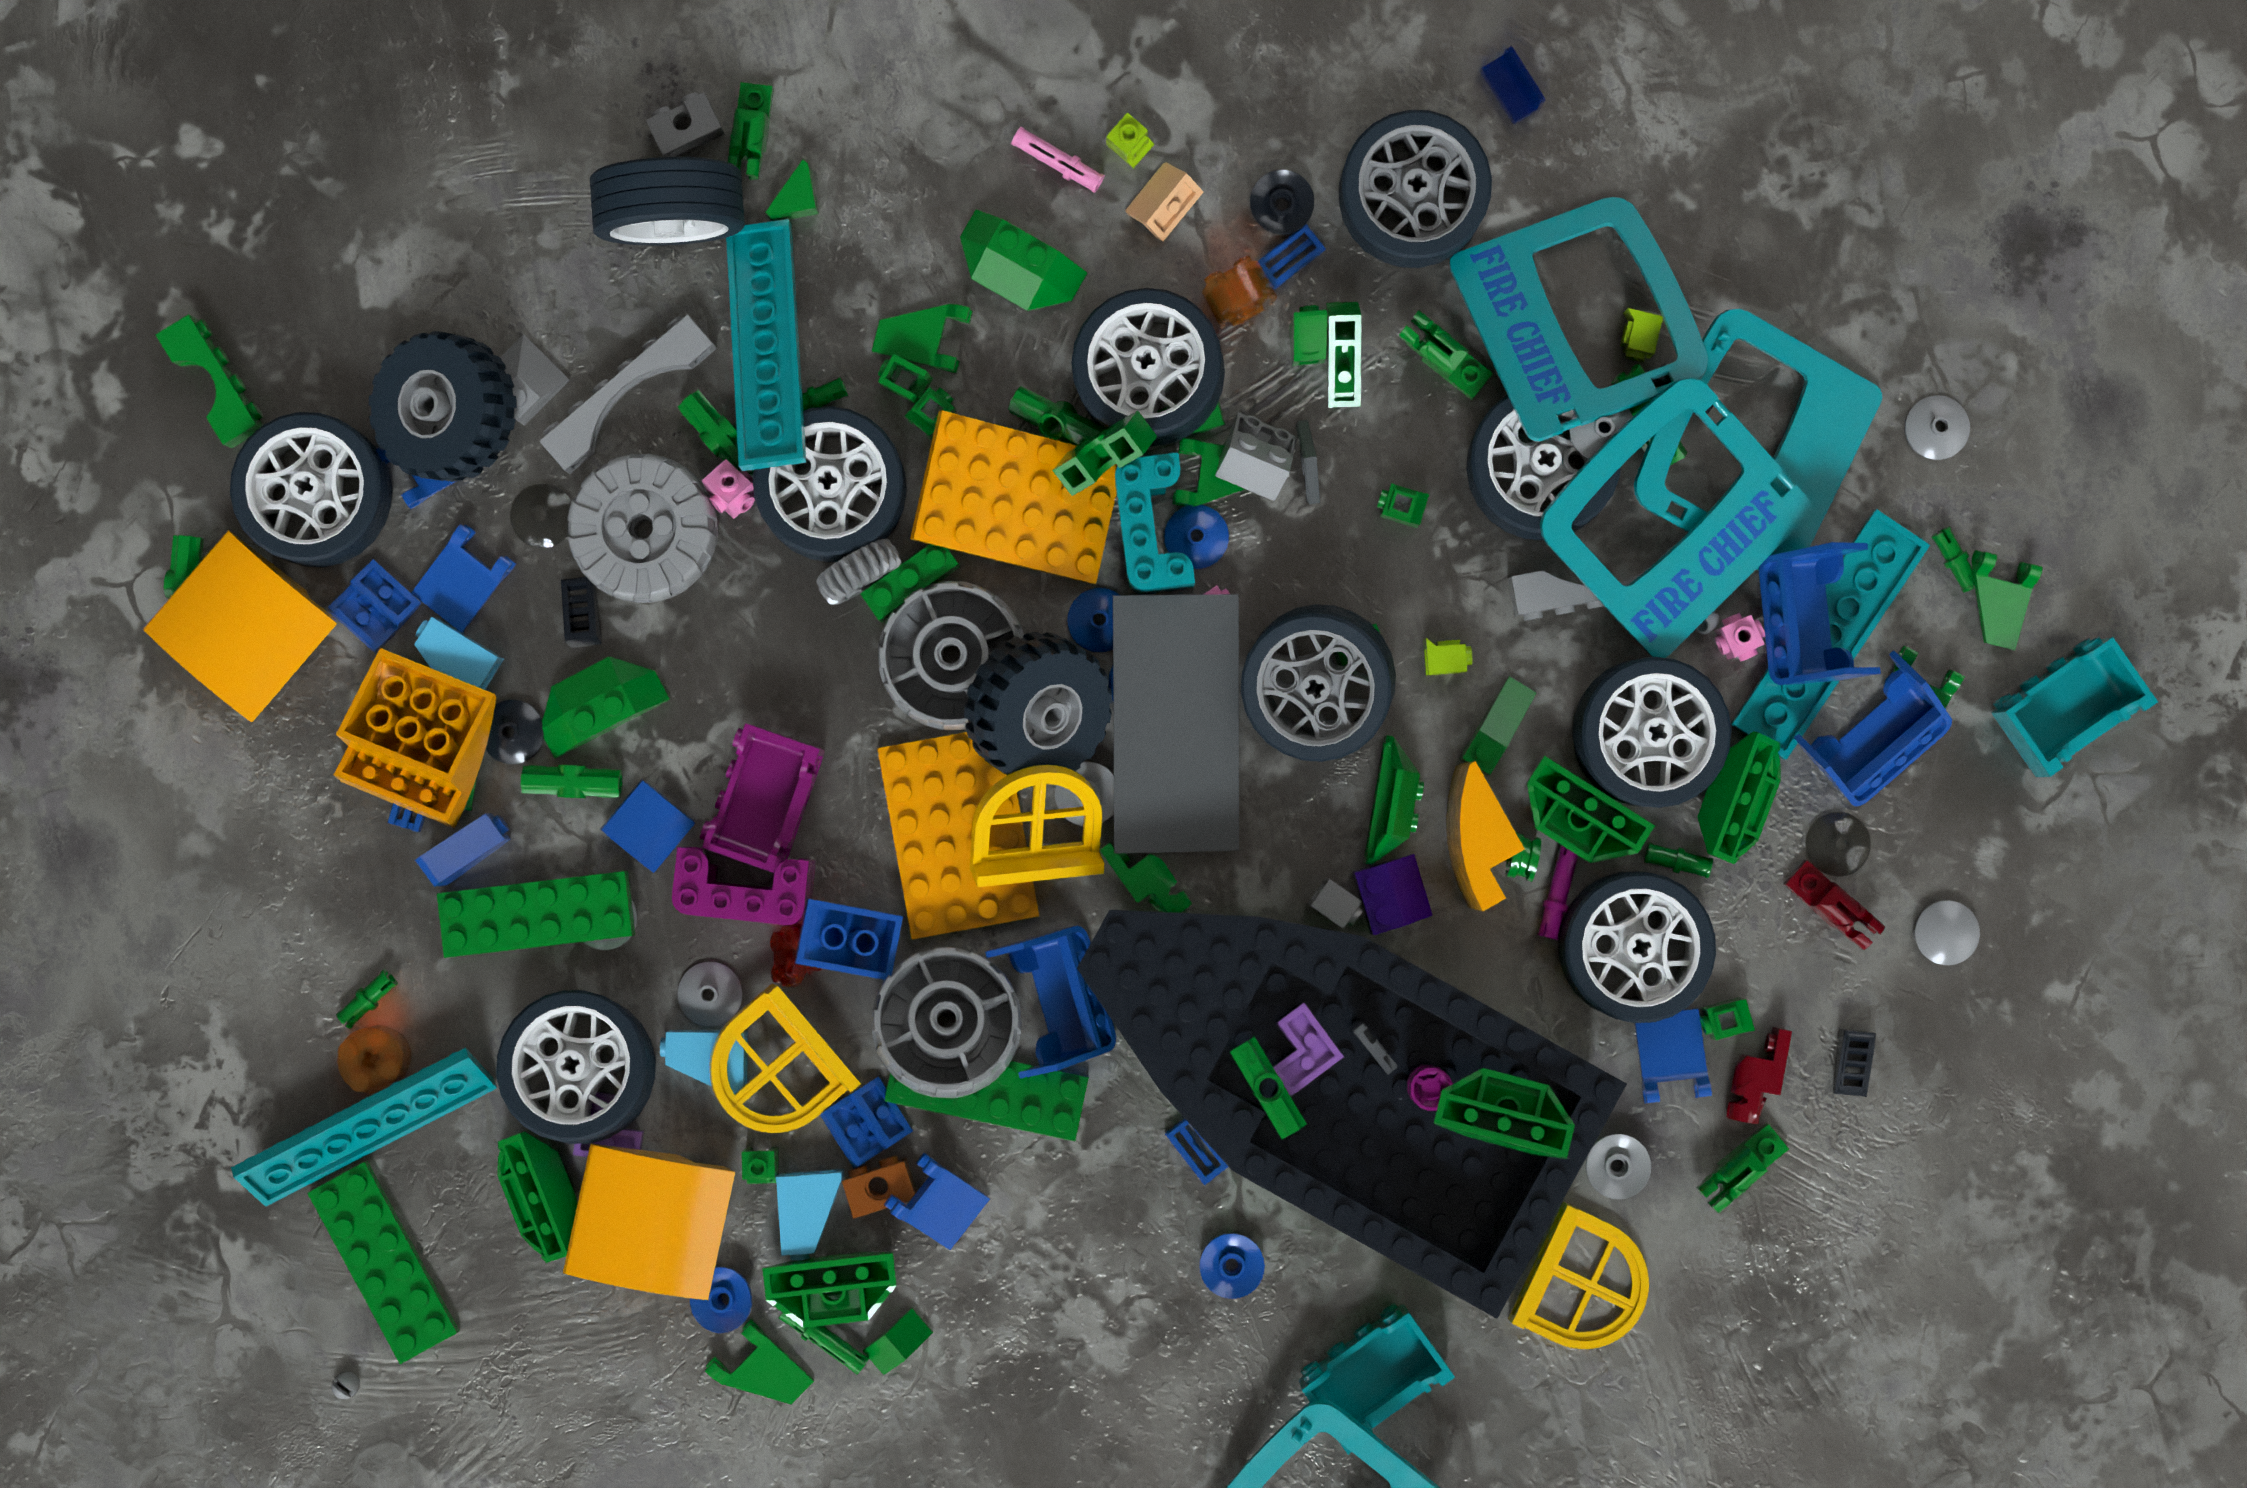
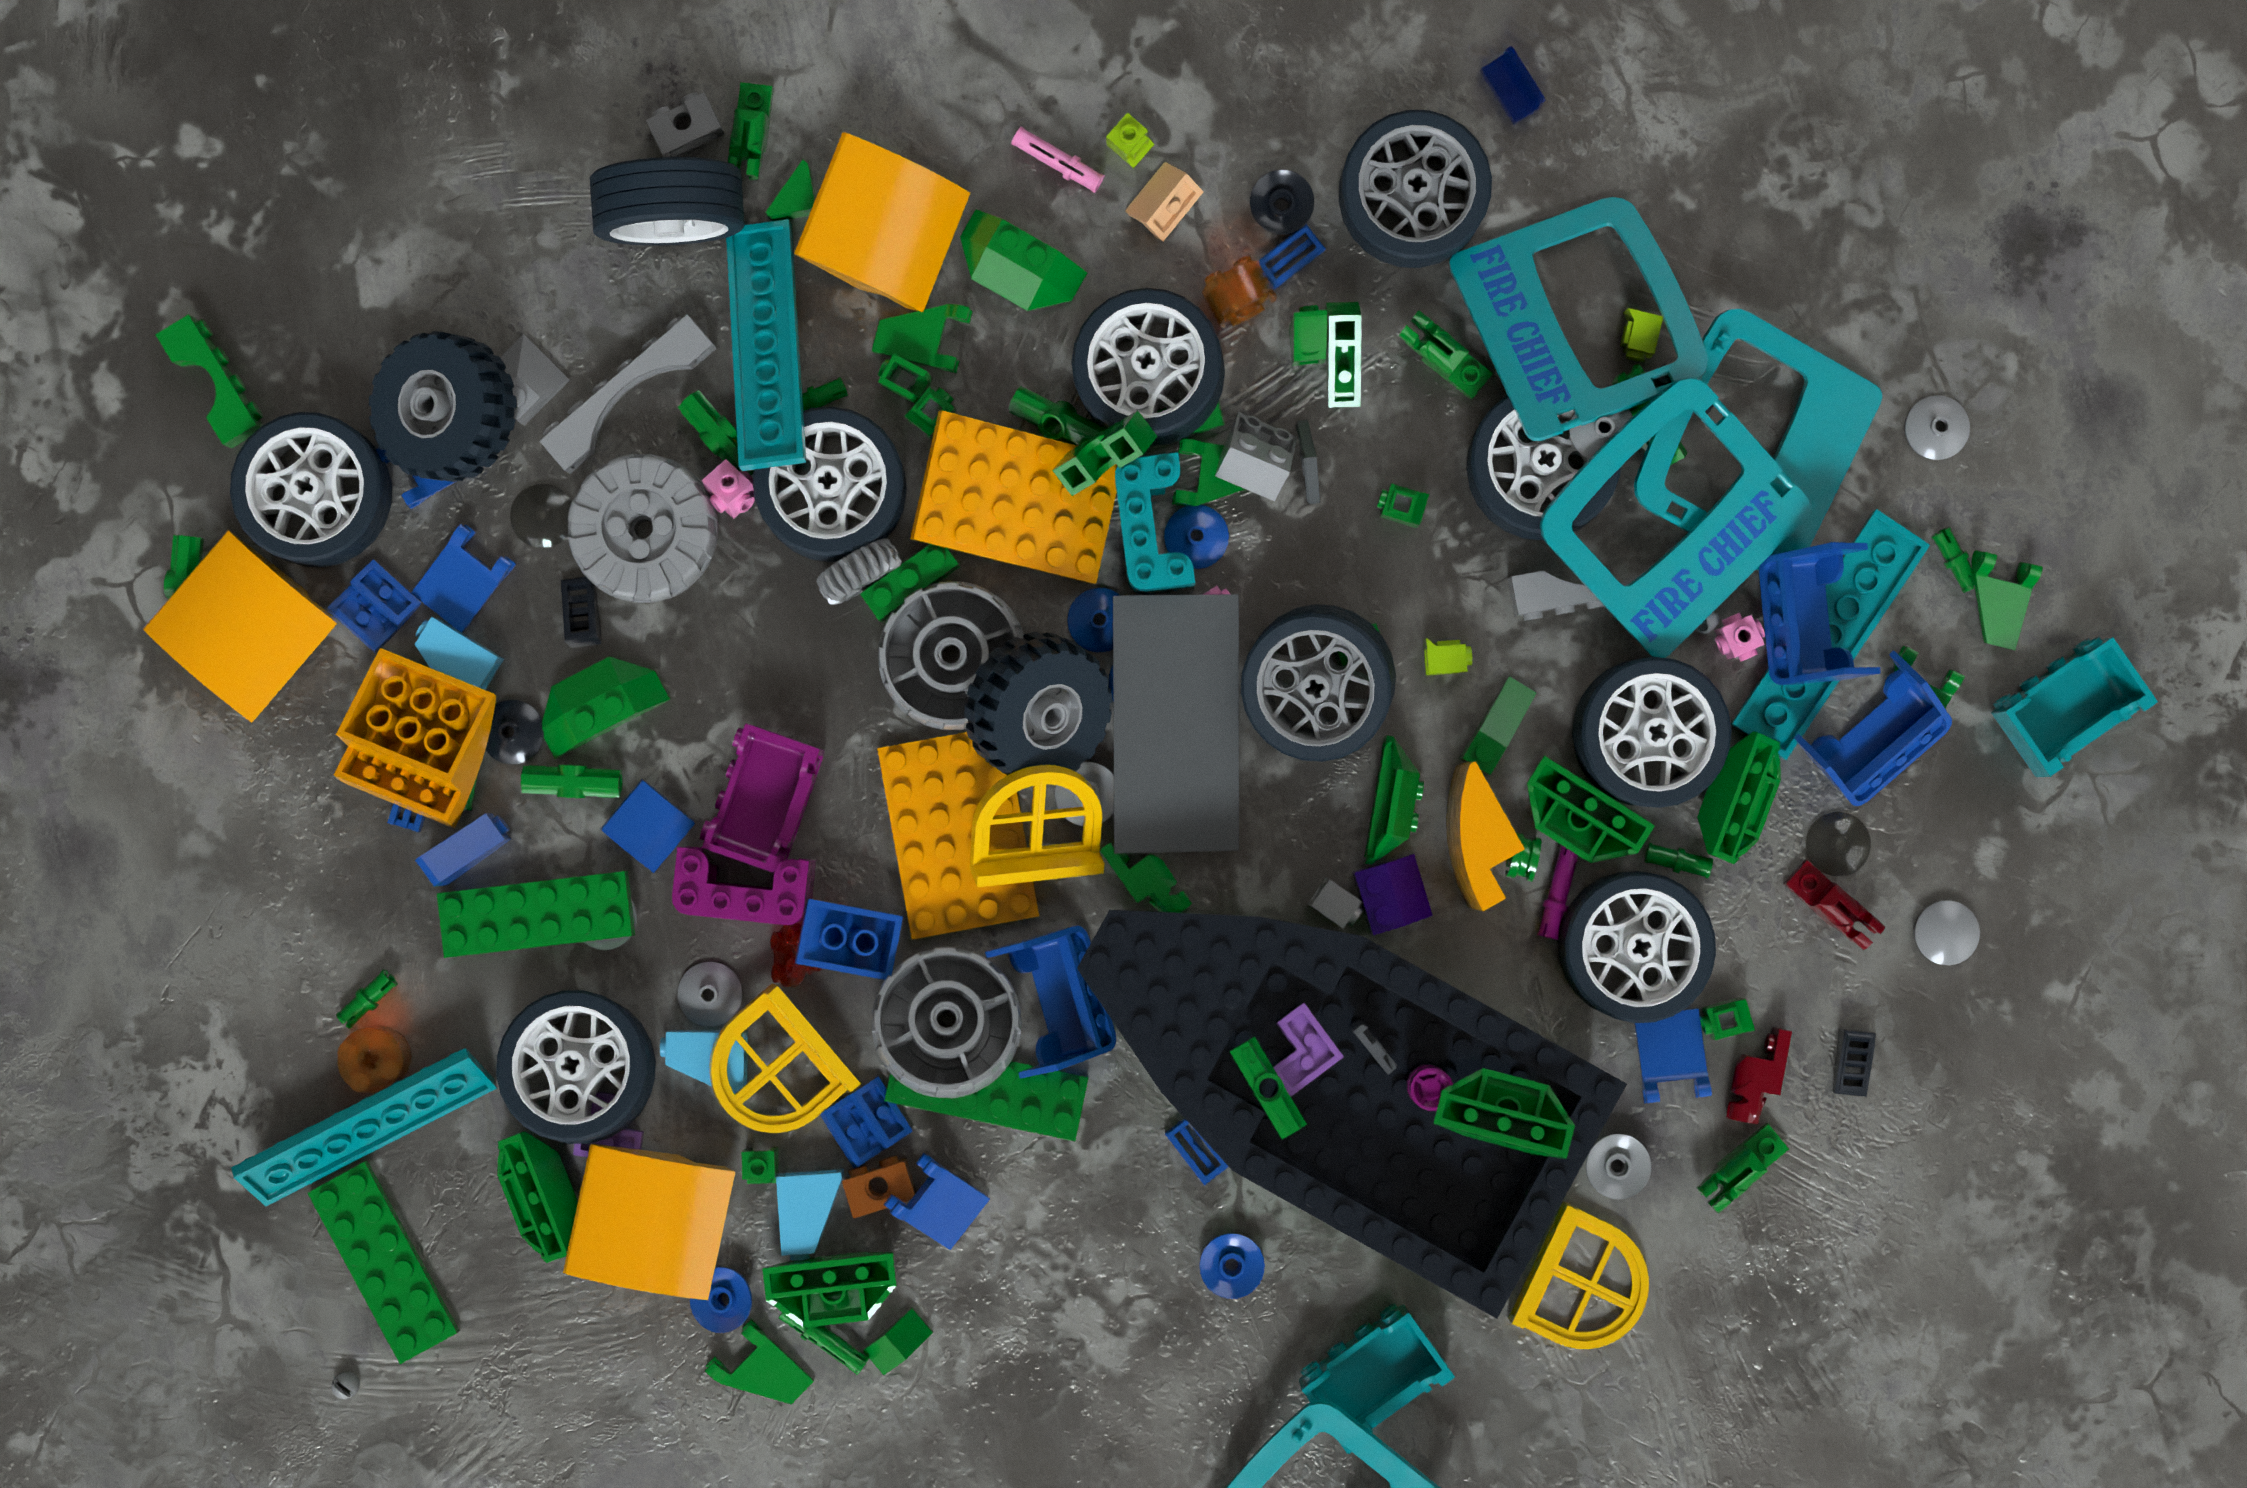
(882, 222): none -> light orange slope

